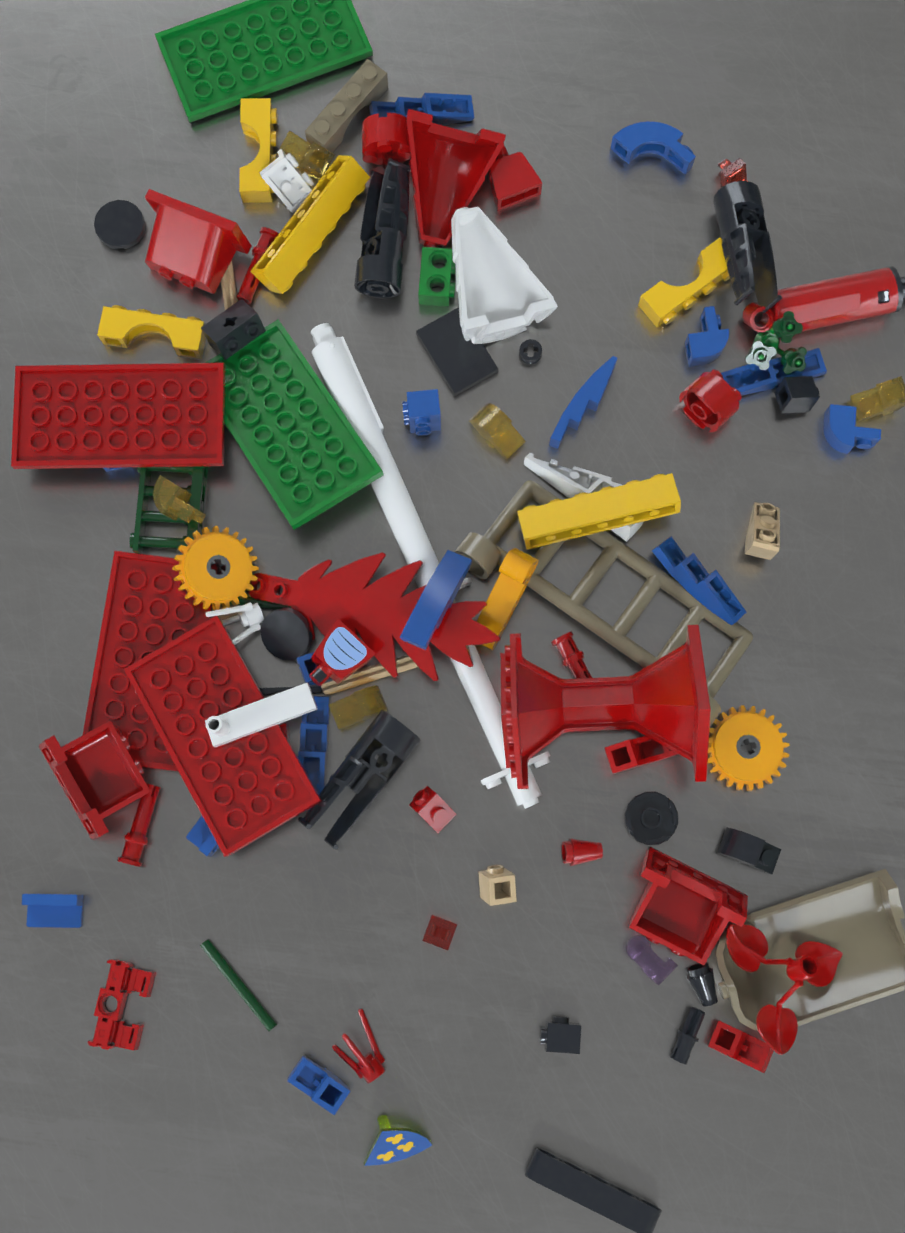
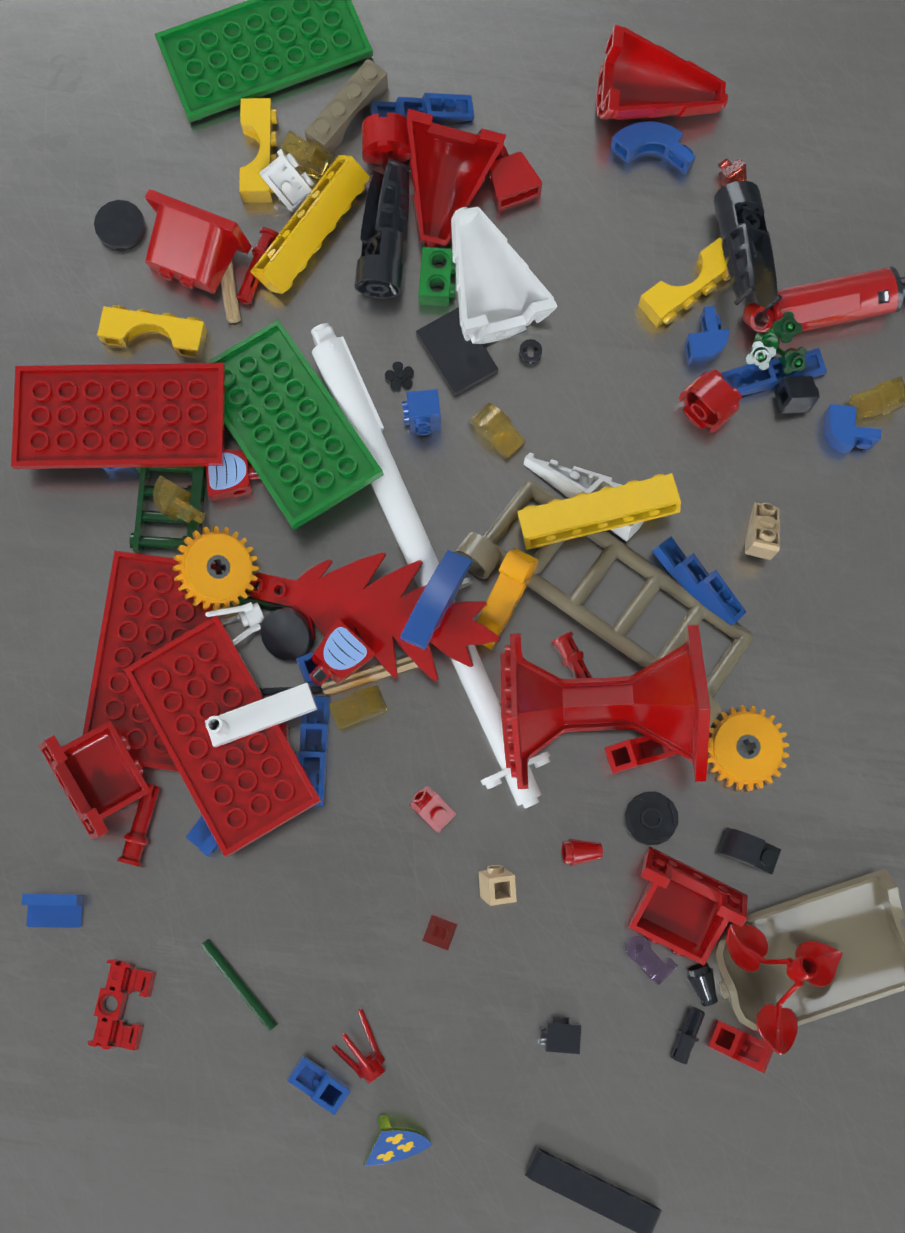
(231, 479): none -> torso
(233, 329): black brick -> none
(384, 738): black piece -> none
(399, 376): none -> black plant
(587, 397): blue slope -> none
(653, 82): none -> red cone

